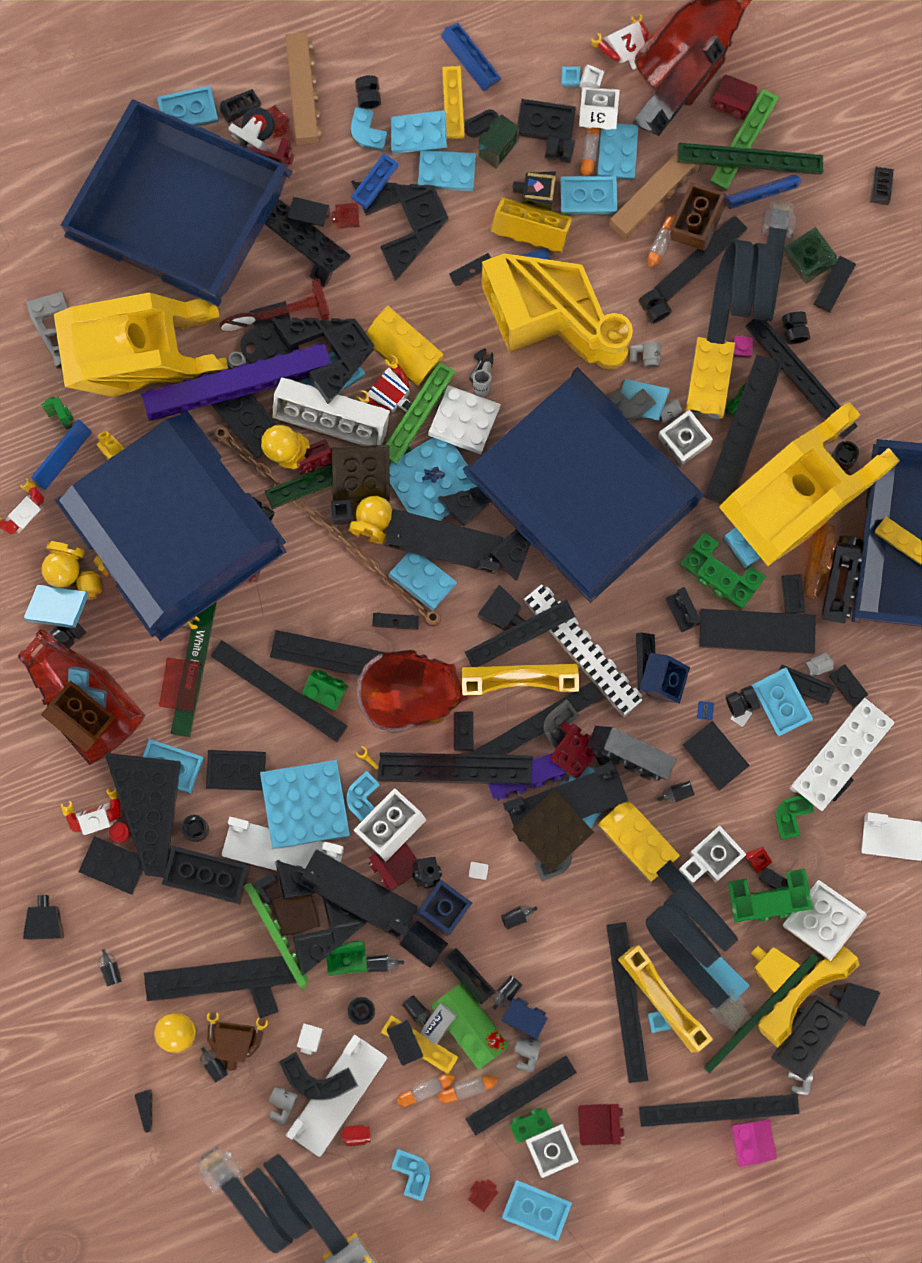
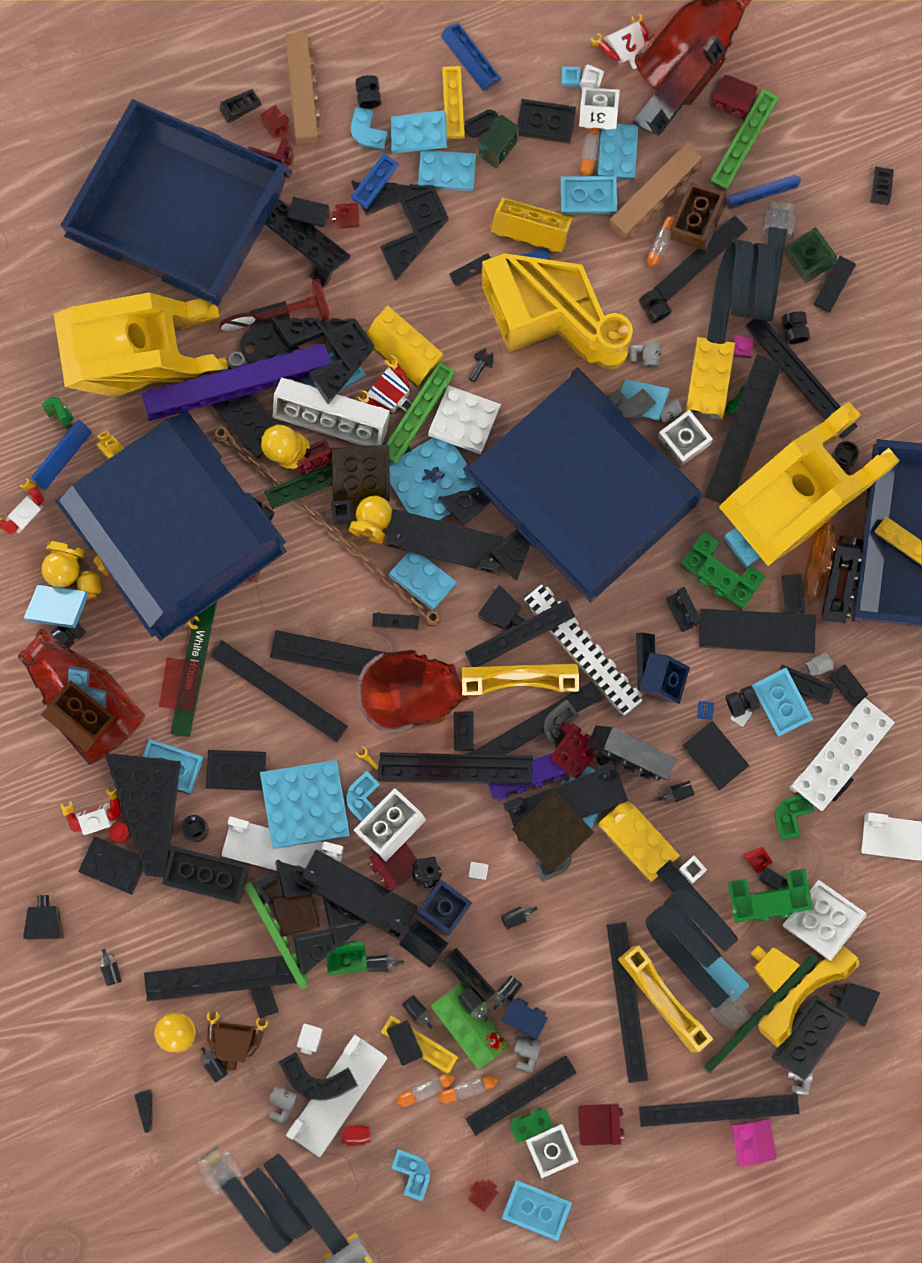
(46, 307): light grey plate -> none
(190, 106): medium azure tile -> none
(256, 127): plate -> none
(325, 689): green bracket -> none
(353, 1011): black wheel -> none
(438, 1023): light grey slope -> none
(474, 1004): none -> black piece
(482, 380): light grey piece -> none
(537, 189): black torso -> none
(553, 148): black wheel -> none
(657, 1022): medium azure tile -> none
(718, 853): white brick -> none
(750, 158): dark green tile -> none

